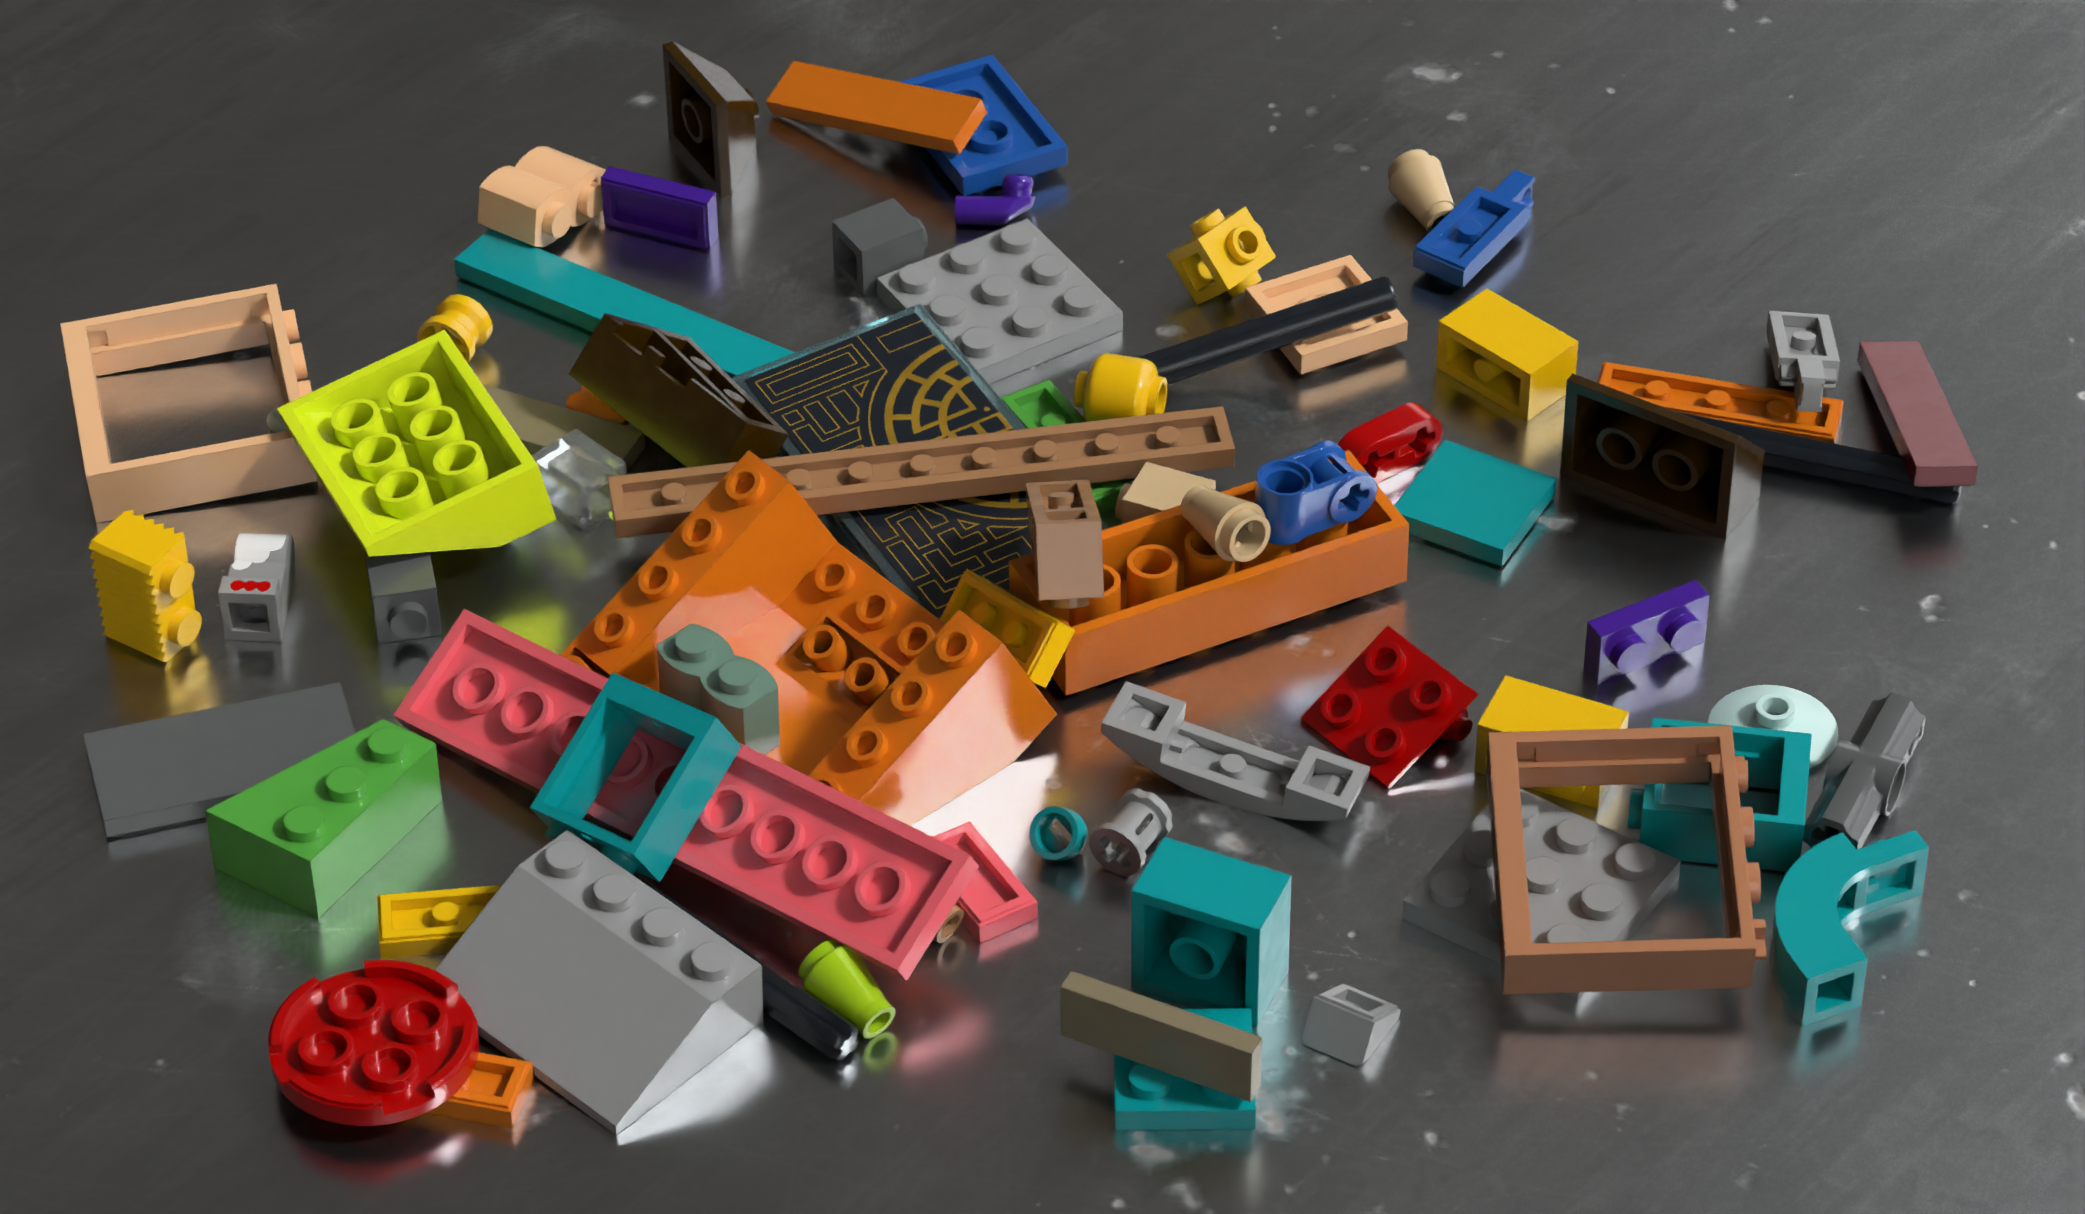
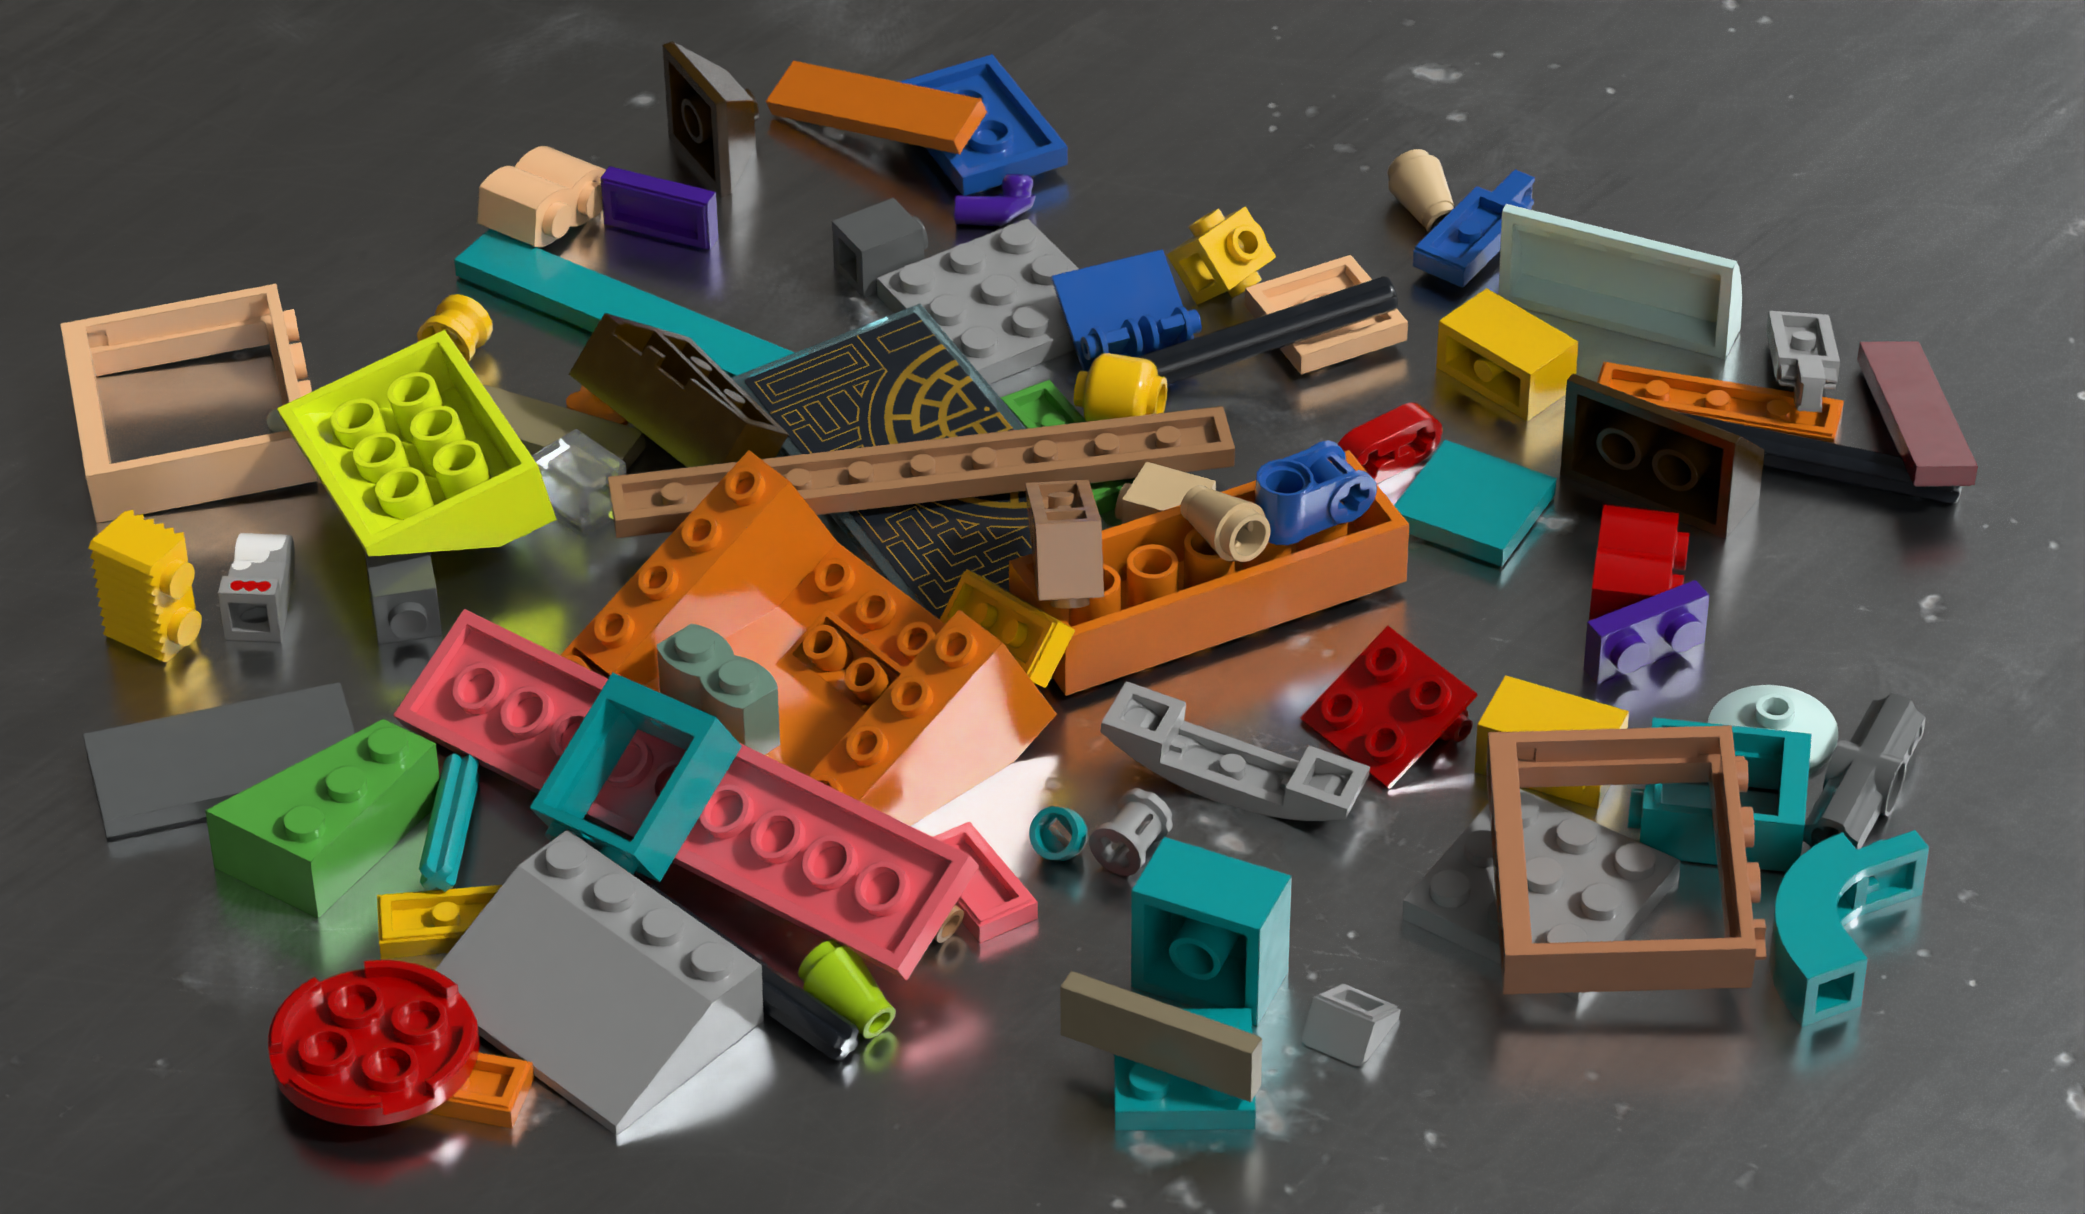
(449, 822): none -> teal axle
(1124, 307): none -> blue hinge
(1620, 281): none -> light aqua slope
(1636, 557): none -> red brick

